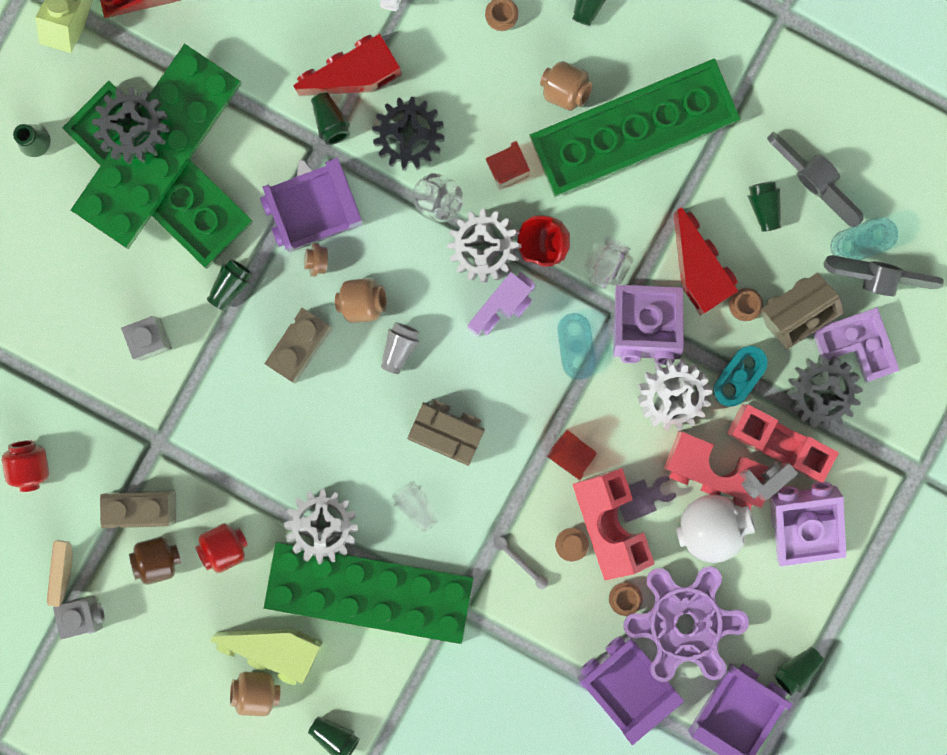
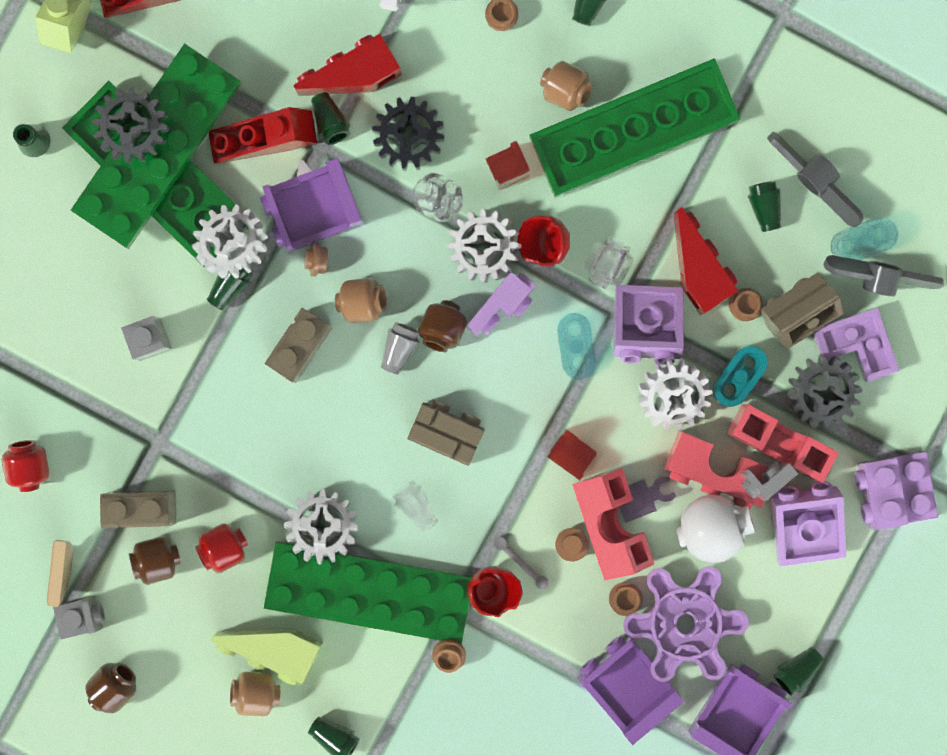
(111, 687): none -> reddish brown head
(231, 244): none -> white gear
(263, 135): none -> red slope
(442, 326): none -> reddish brown head
(448, 655): none -> medium nougat plate
(494, 591): none -> red hair
(896, 490): none -> lavender plate

